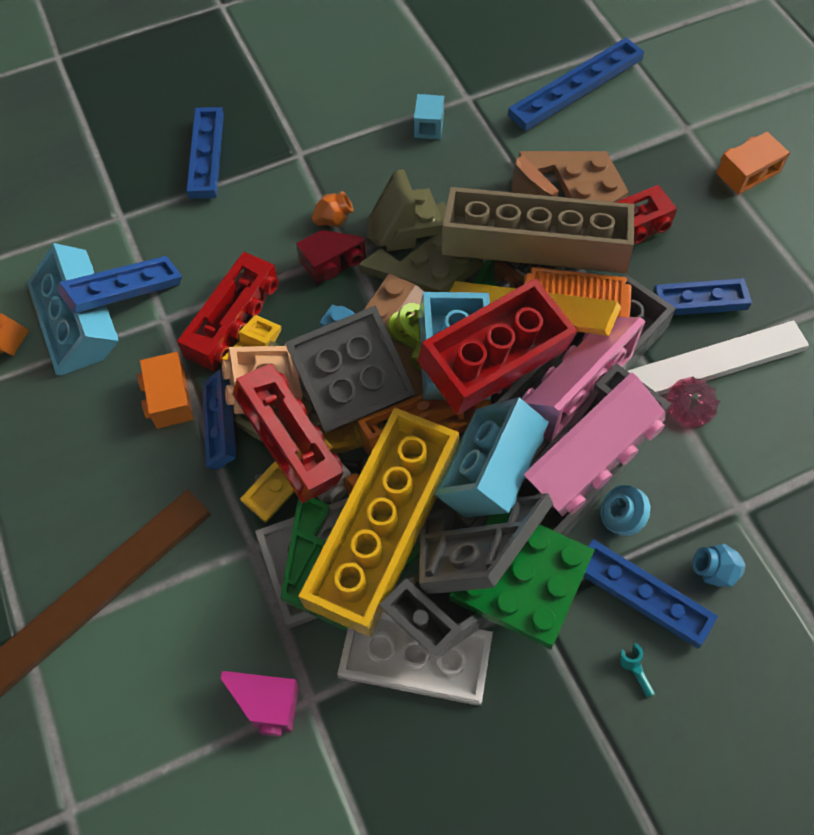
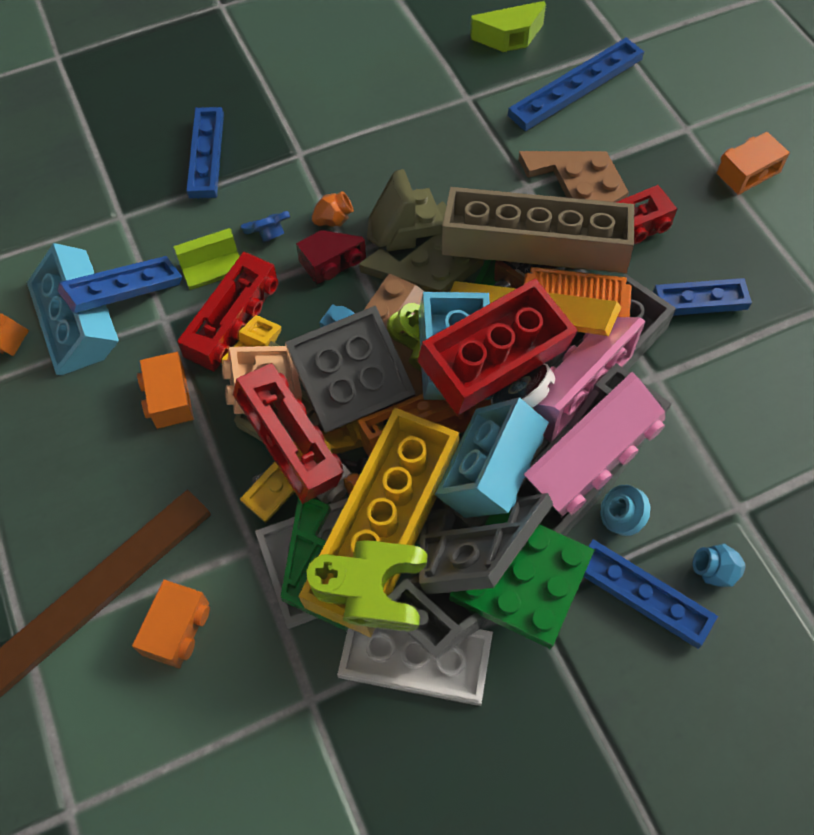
(172, 624): none -> orange brick
(207, 258): none -> lime panel
(218, 423): blue plate -> none
(264, 700): dark pink slope -> none
(268, 227): none -> blue animal
(361, 582): none -> lime piece
(428, 116): medium azure brick -> none
(508, 27): none -> lime slope
(529, 180): nougat slope -> none
(530, 388): none -> tile
(636, 668): teal hand -> none
(680, 404): clear pink gear -> none
(724, 357): white tile -> none

